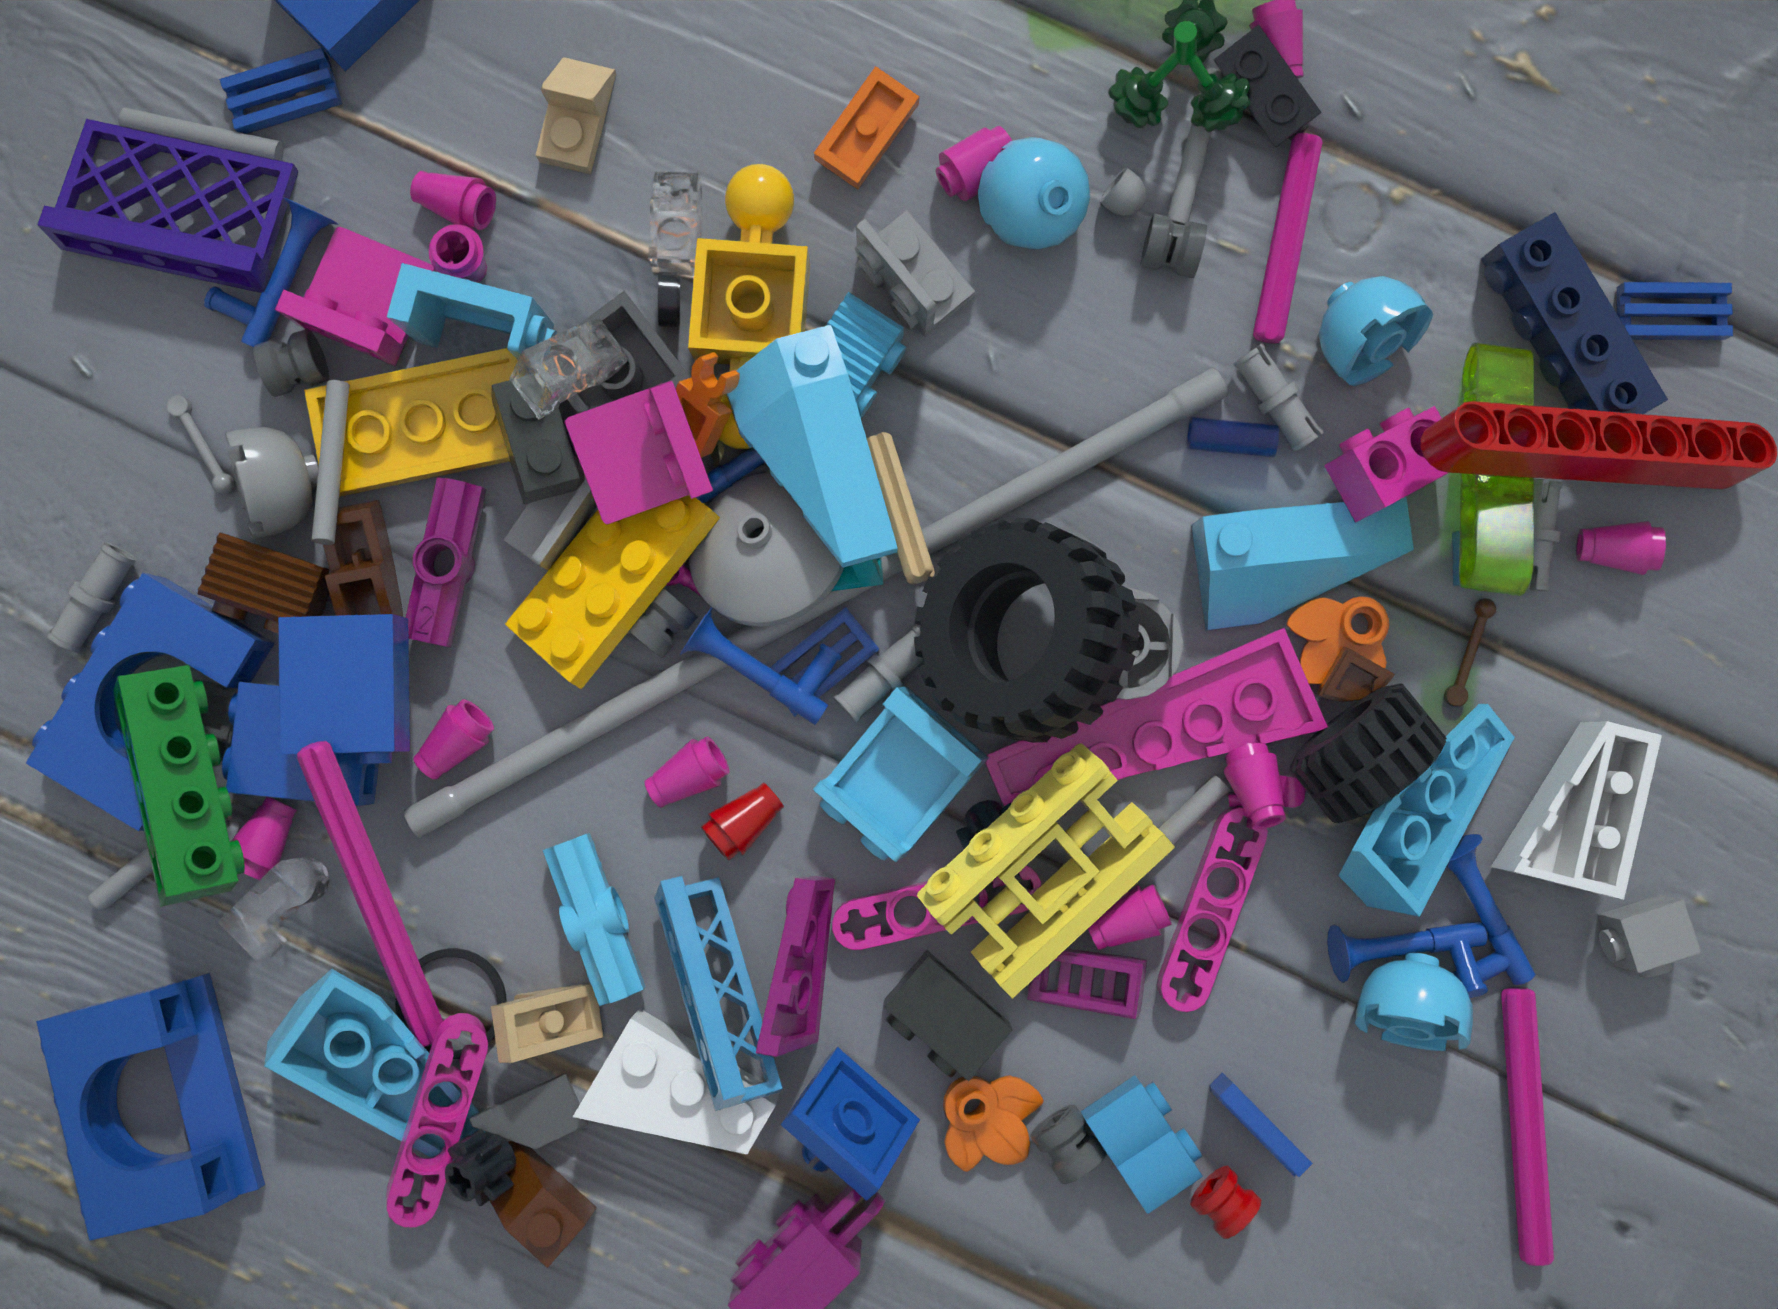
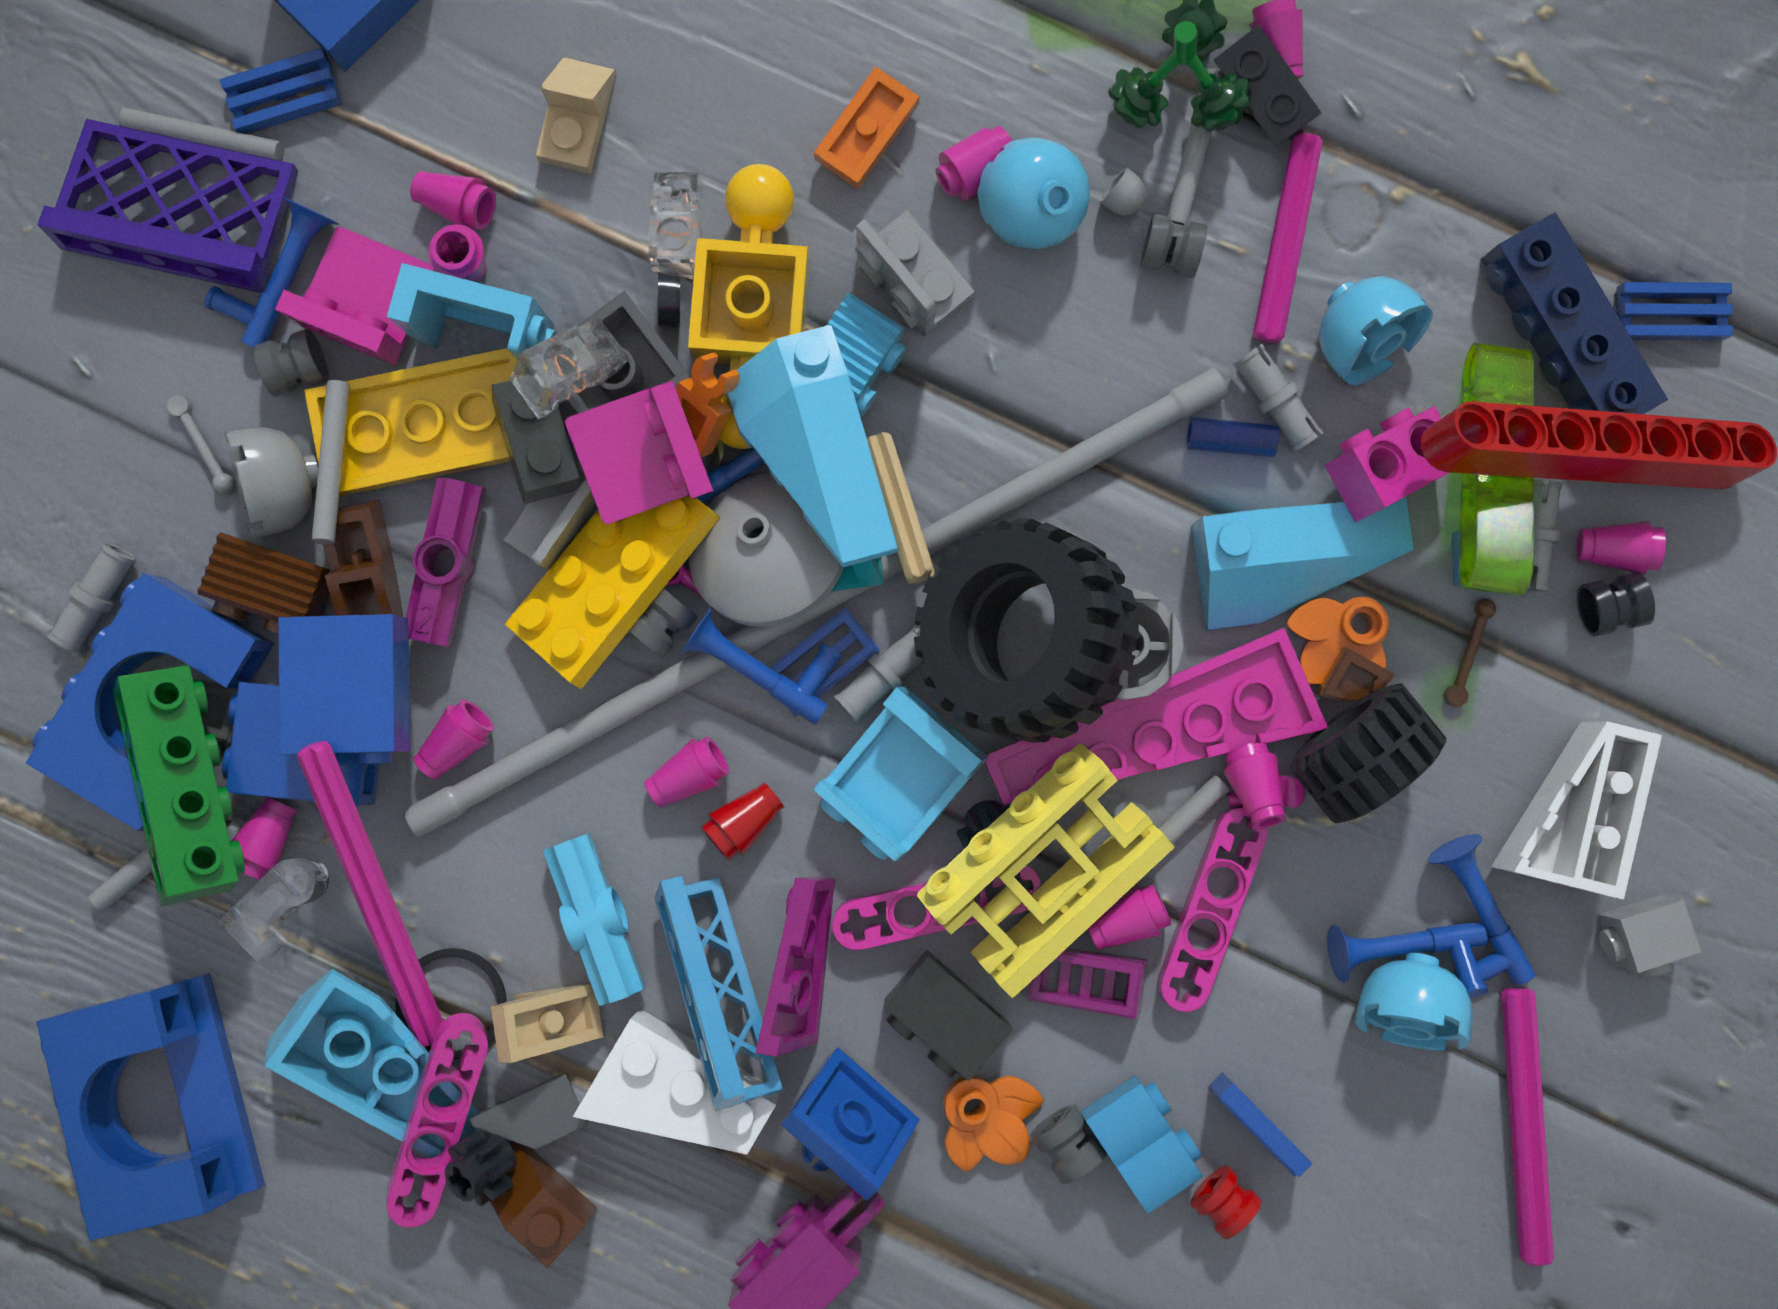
(1419, 828): medium azure wedge -> none
(1624, 602): none -> black wheel

